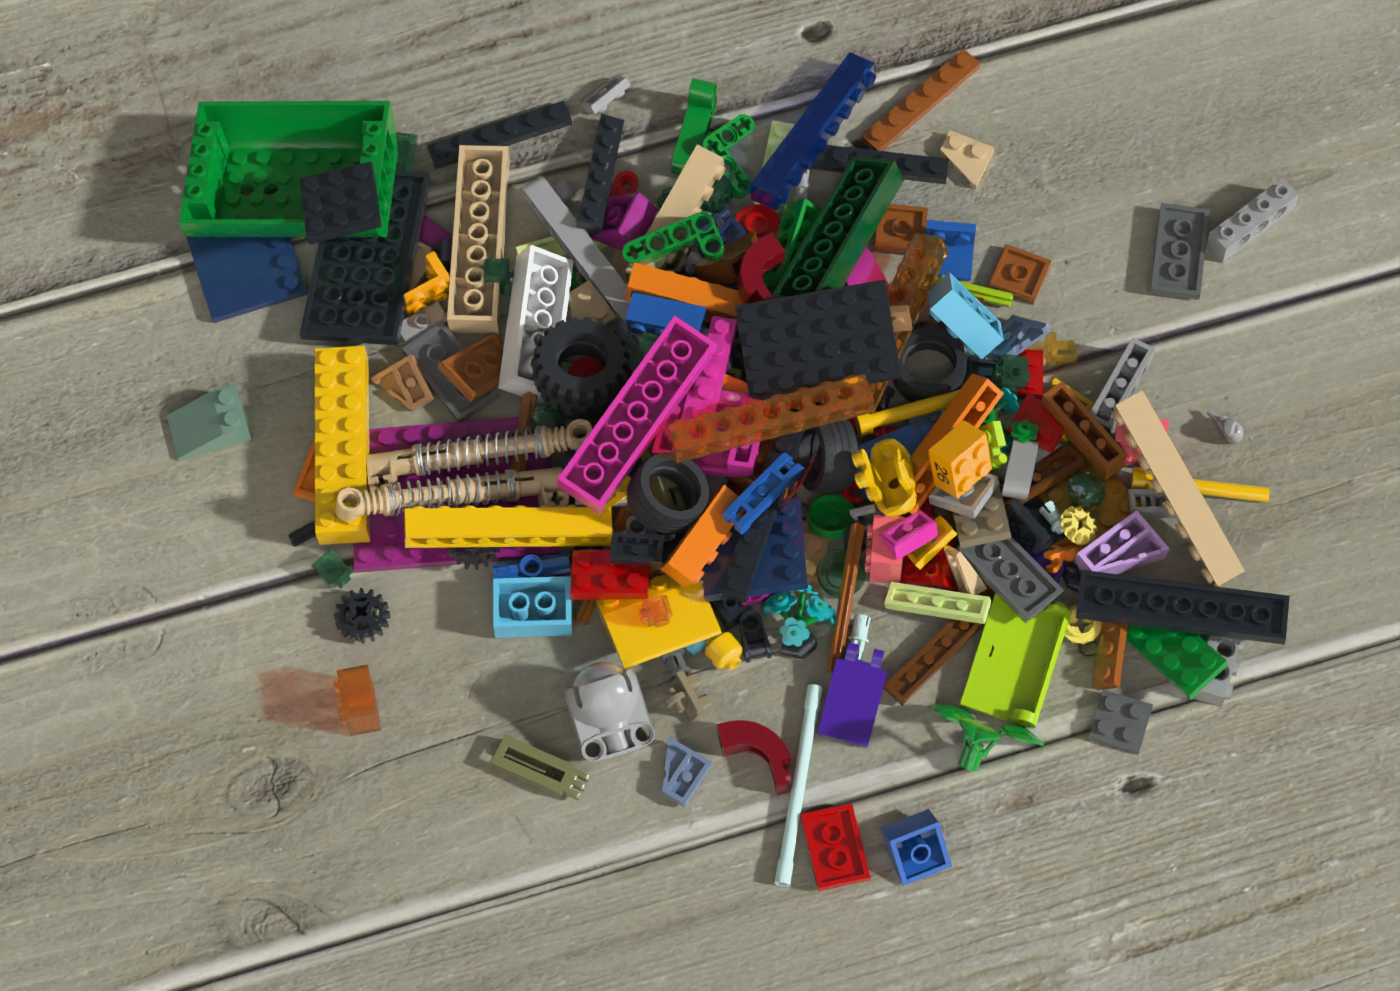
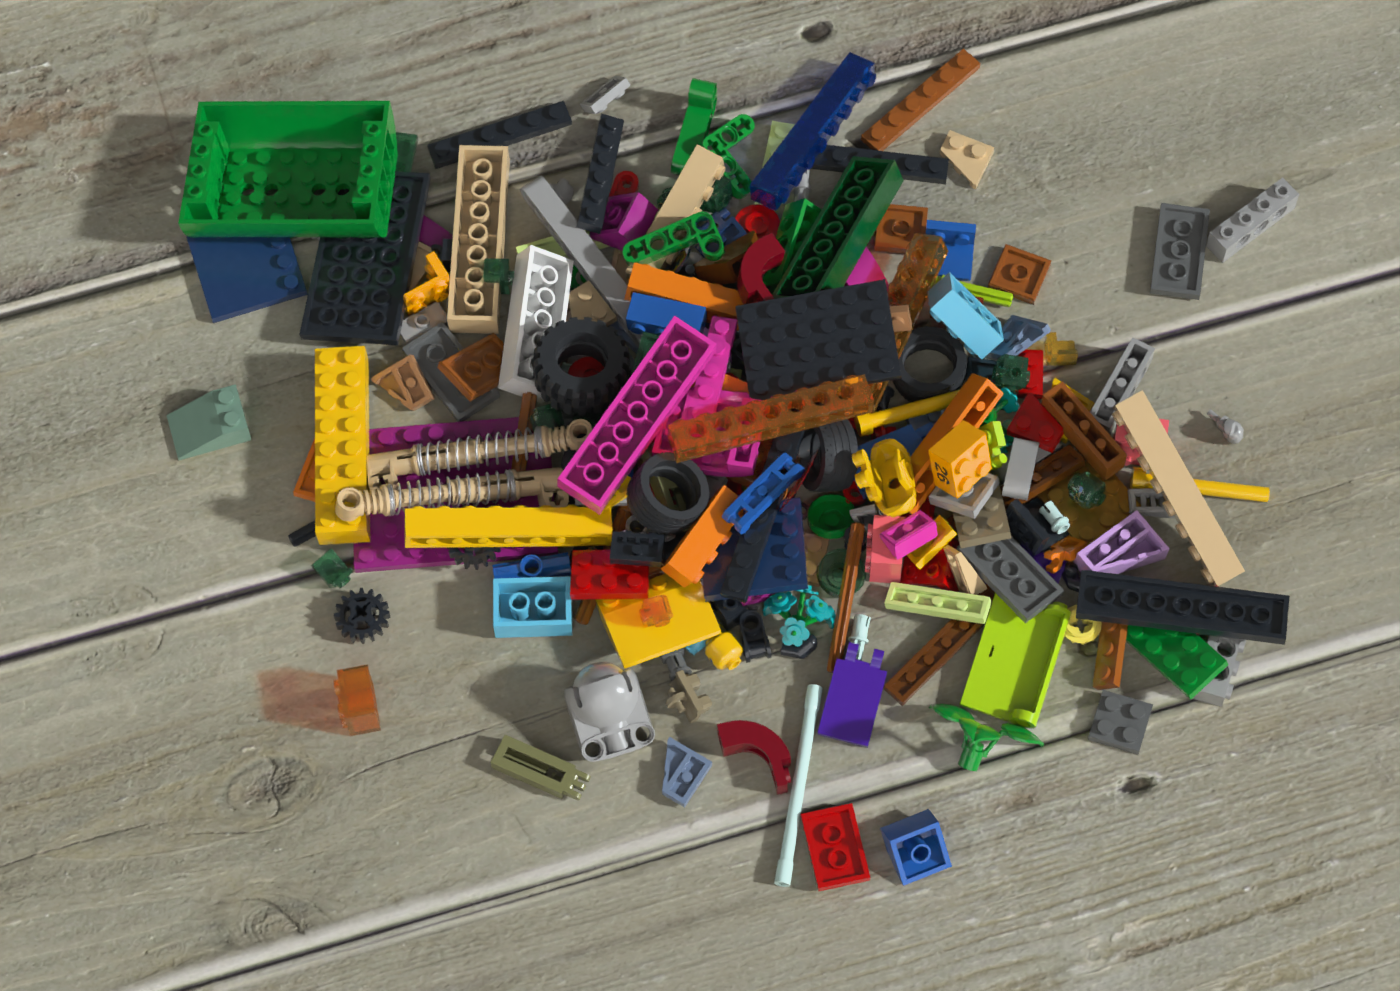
(340, 202): black plate -> none
(1024, 431): green plant -> none
(1069, 525): light yellow gear -> none

